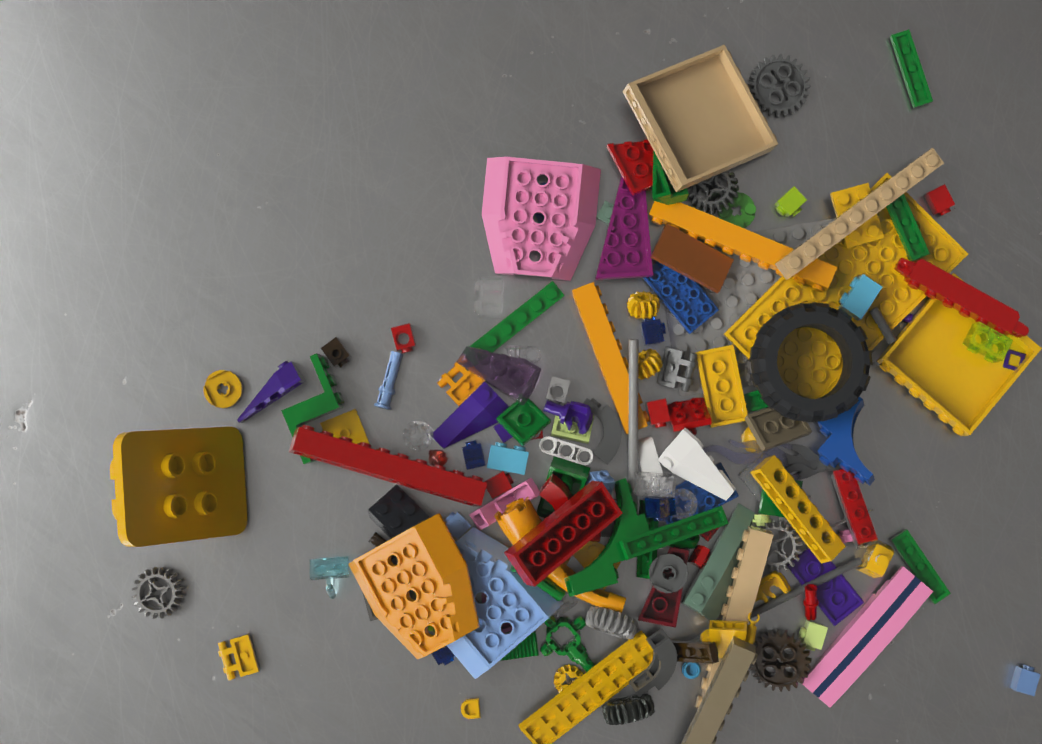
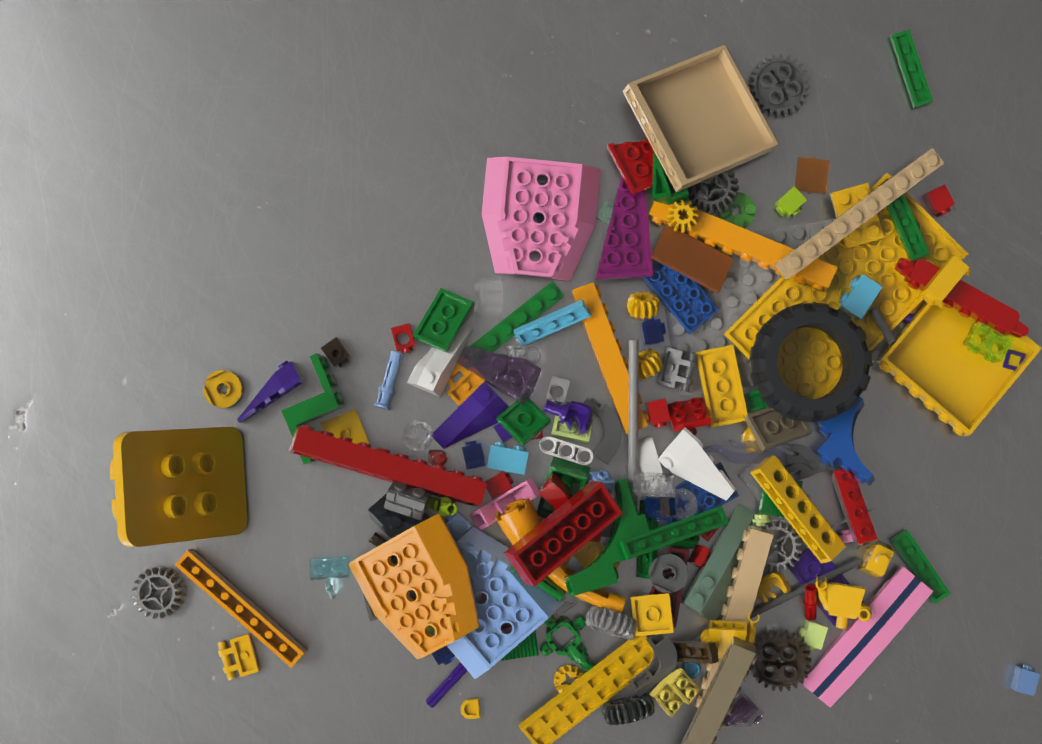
(241, 607): none -> light orange brick
(407, 500): none -> dark grey brick
(437, 366): none -> white wedge
(442, 505): none -> lime pin
(443, 320): none -> green plate
(446, 685): none -> dark purple axle
(552, 322): none -> medium azure tile
(652, 614): none -> yellow plate
(674, 691): none -> light yellow slope
(691, 216): none -> yellow gear
(743, 713): none -> clear purple wedge
(811, 175): none -> clear orange piece
(843, 601): none -> yellow torso
(944, 281): none -> yellow brick

